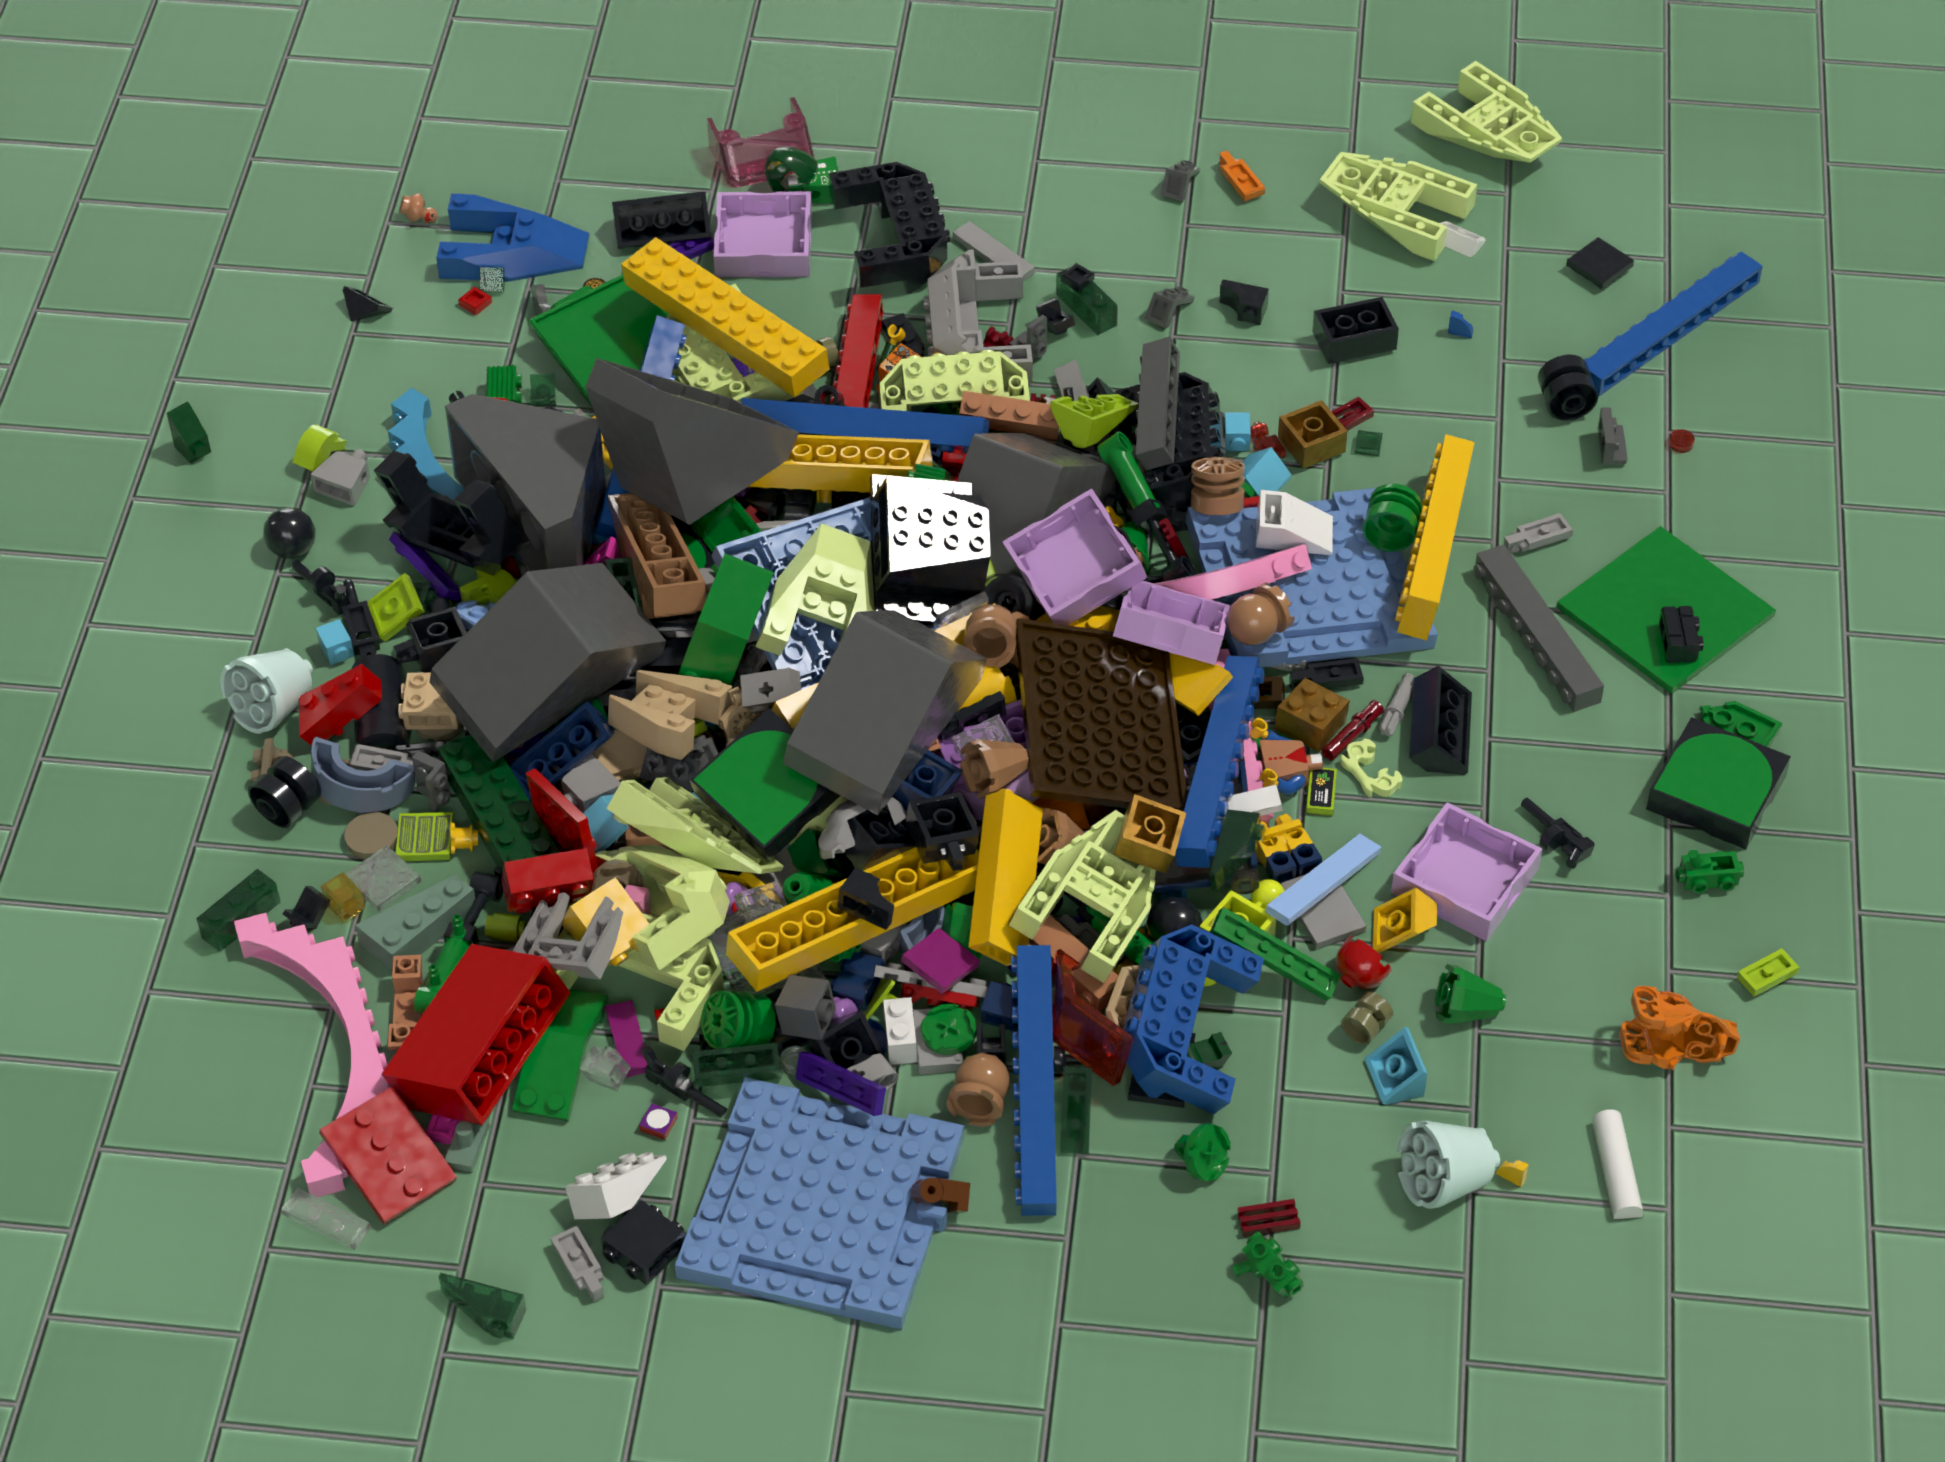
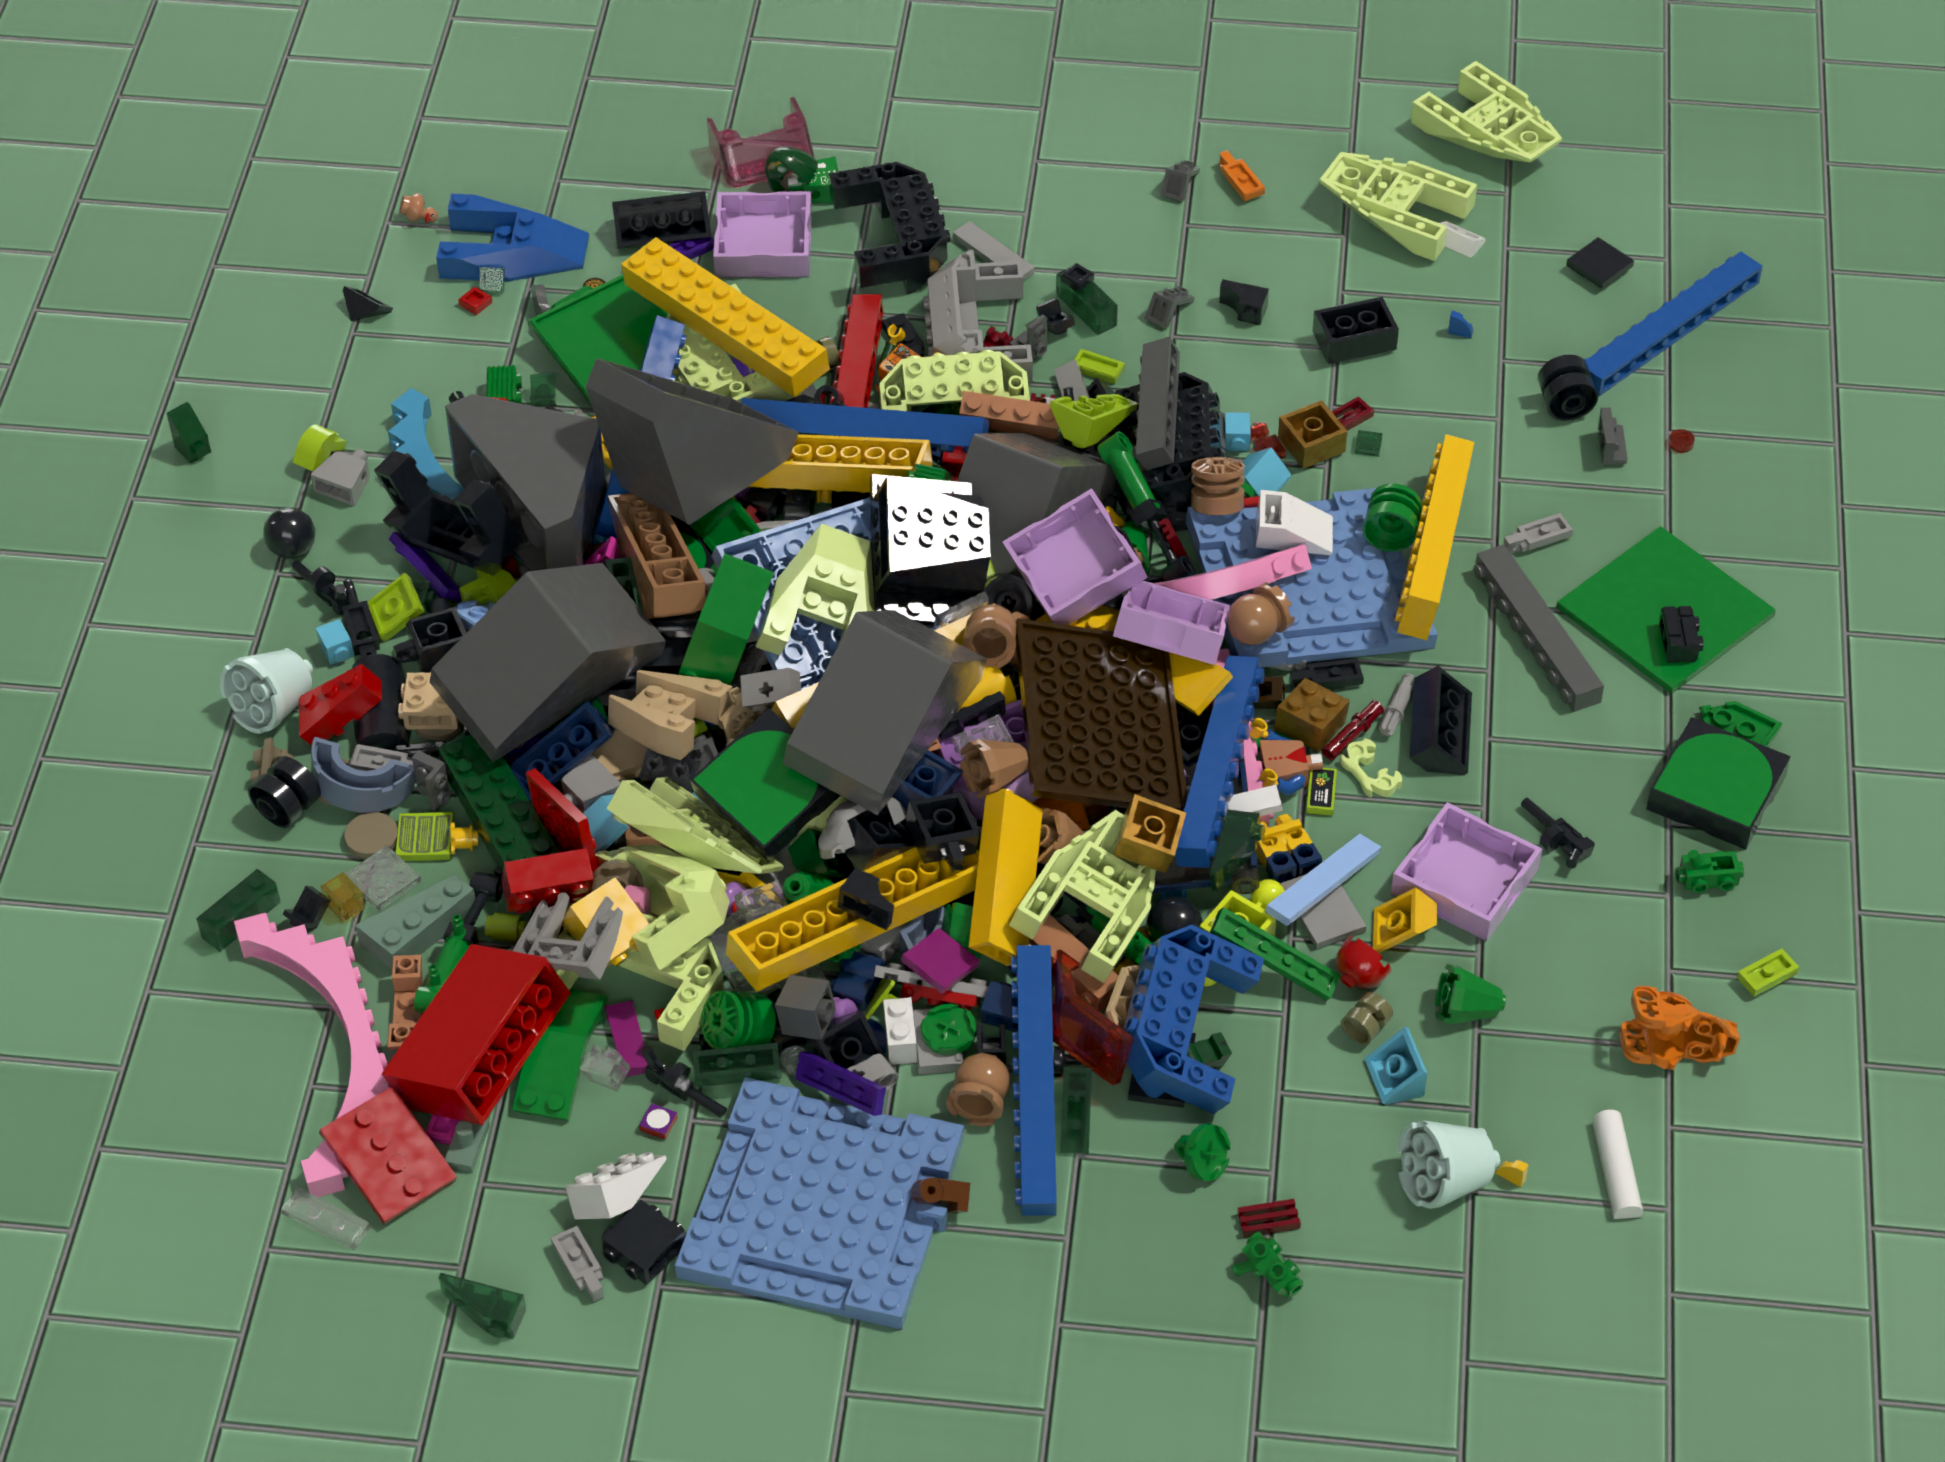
(1099, 366): none -> lime tile

